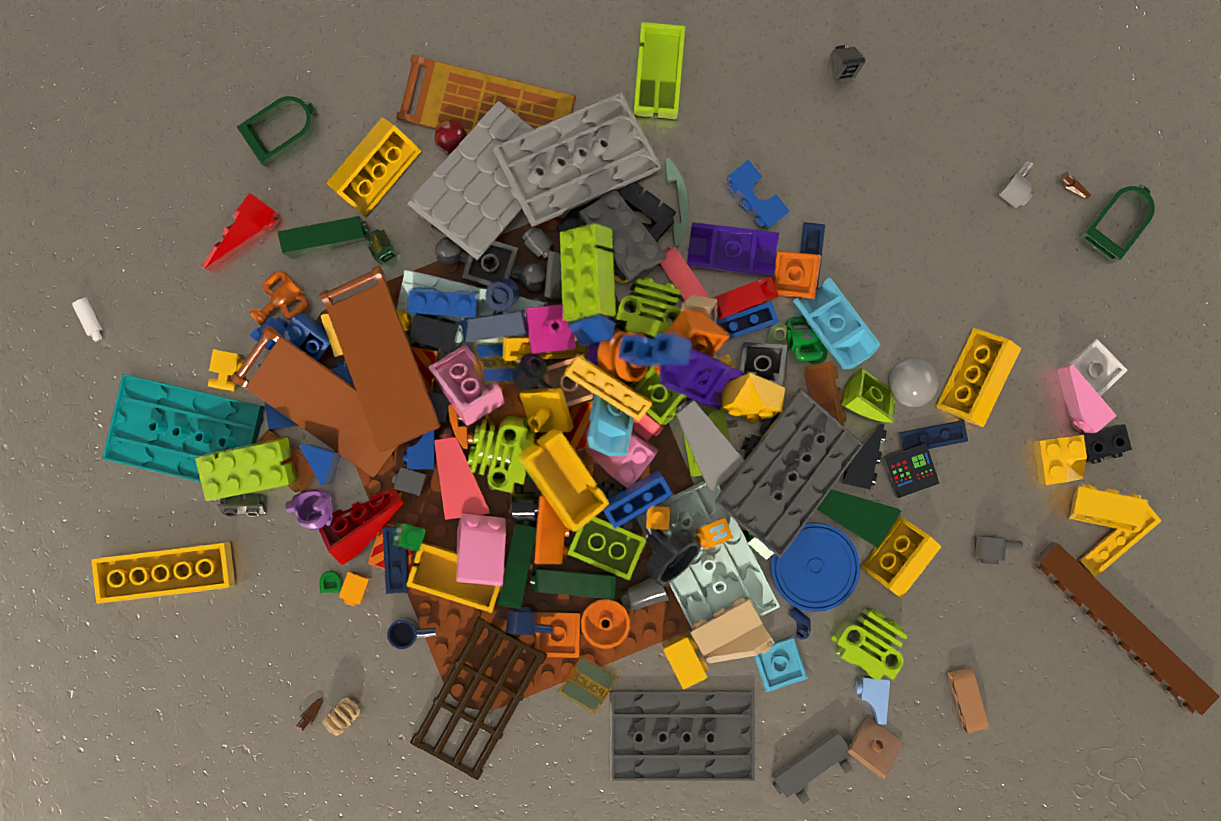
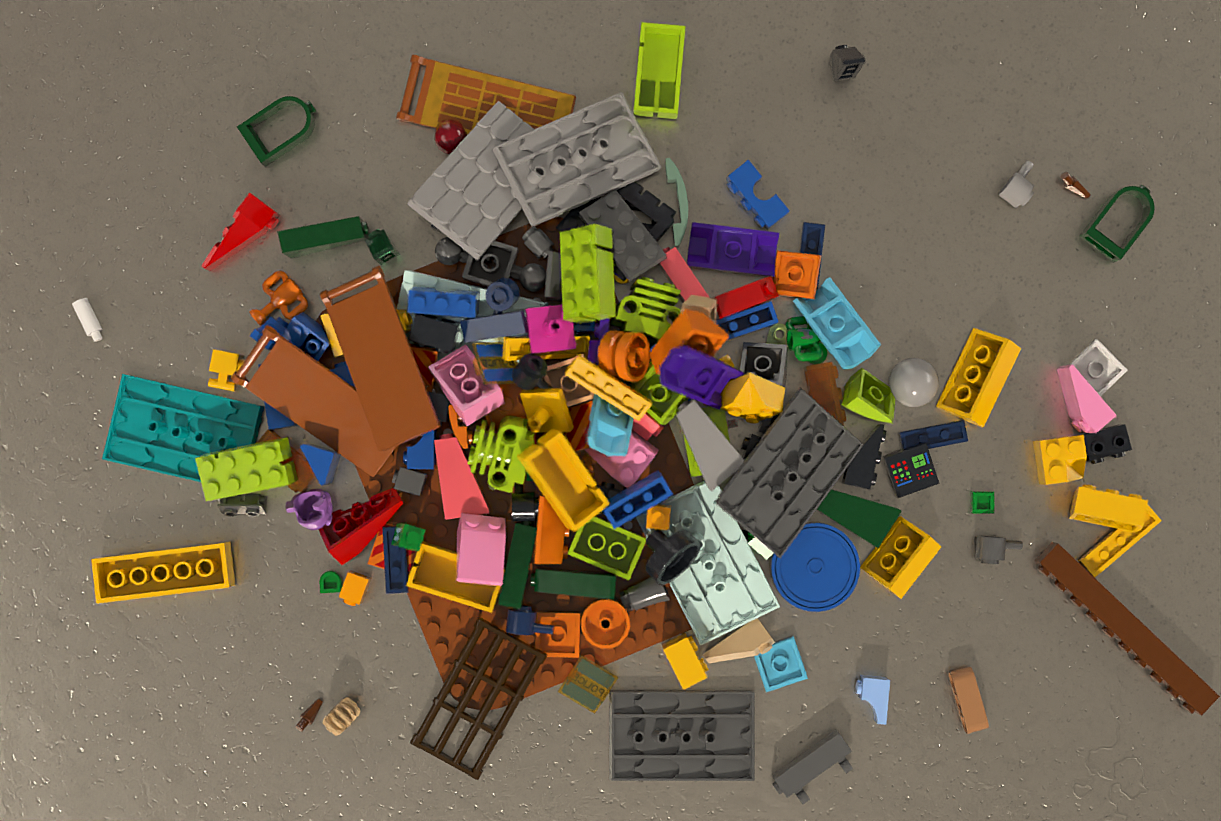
(373, 166): yellow slope -> none
(405, 632): dark blue piece -> none
(592, 329): blue slope -> none
(664, 350): blue arch -> none
(713, 533): light orange brick -> none
(726, 625): tan brick -> none
(803, 623): dark blue arm -> none
(871, 644): lime piece -> none
(875, 747): medium nougat plate -> none
(982, 502): none -> green tile

